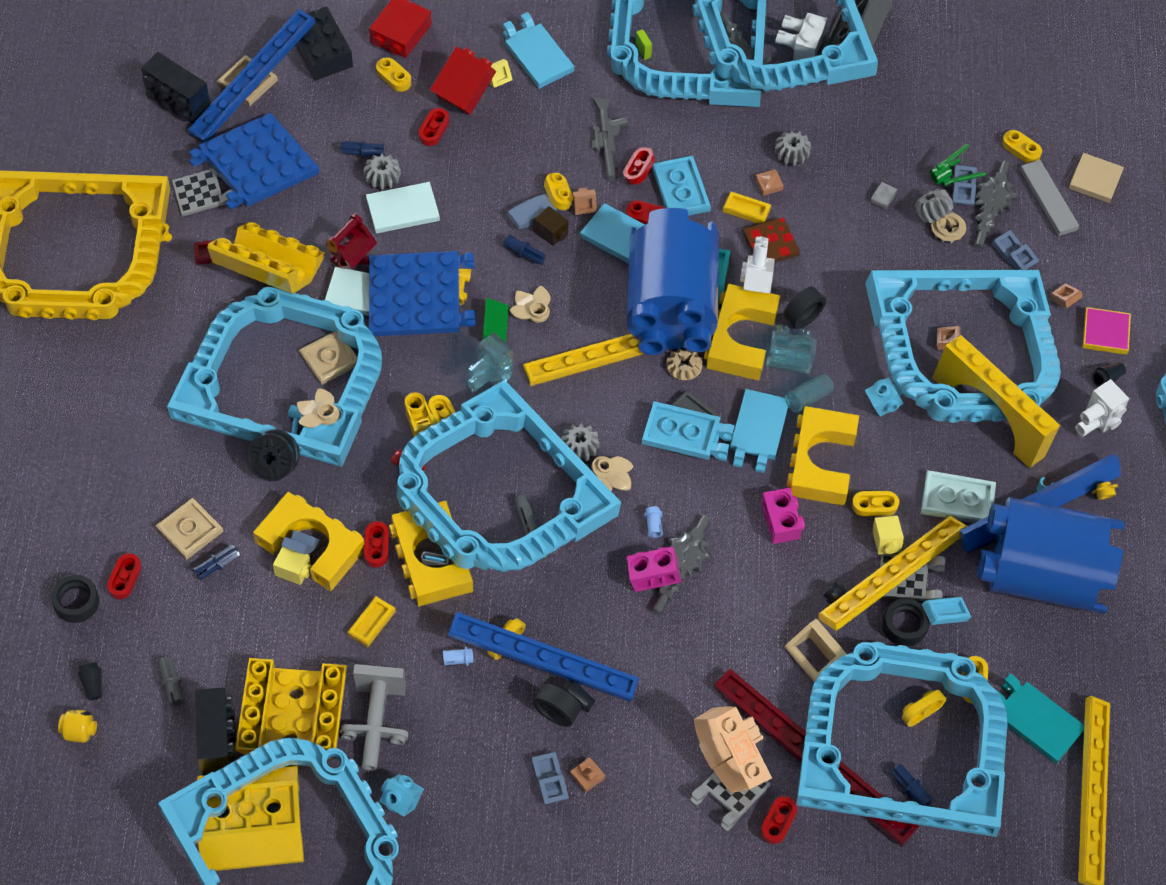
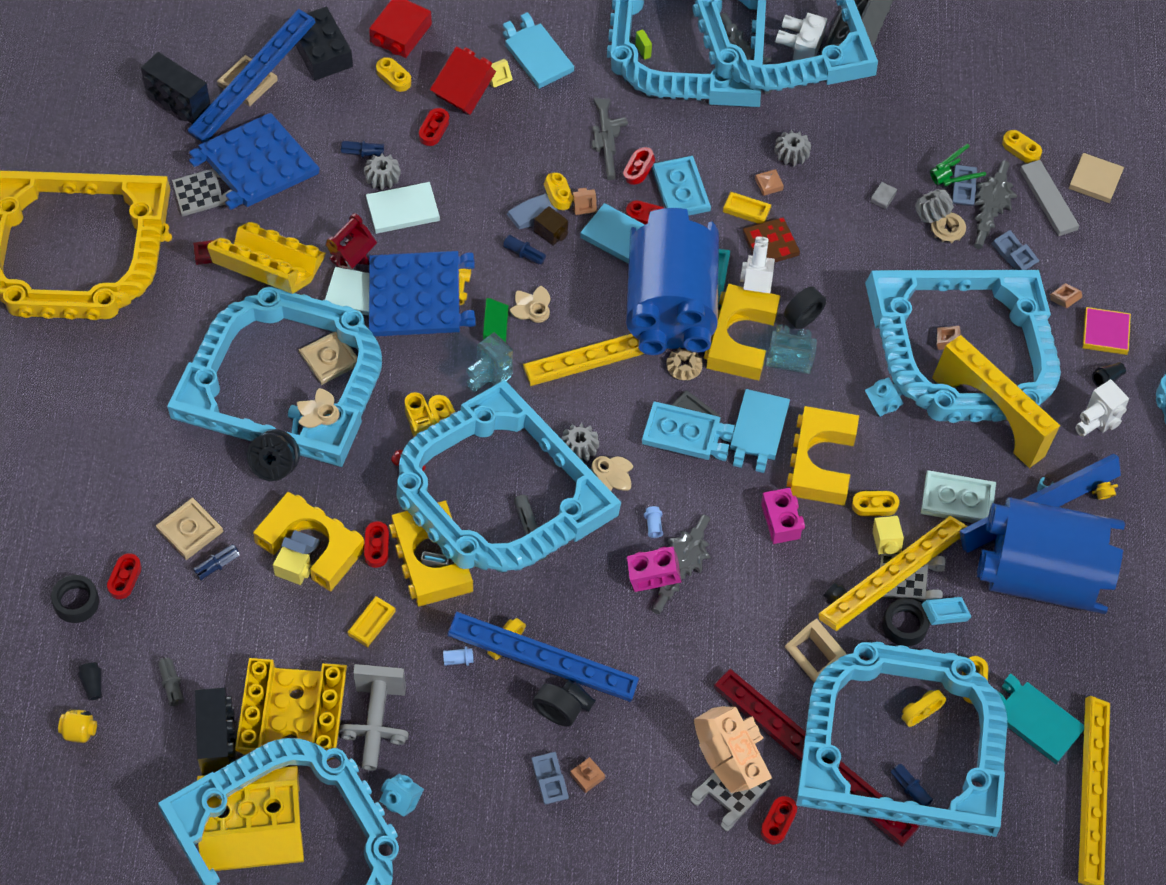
(809, 392): clear light blue pin -> none

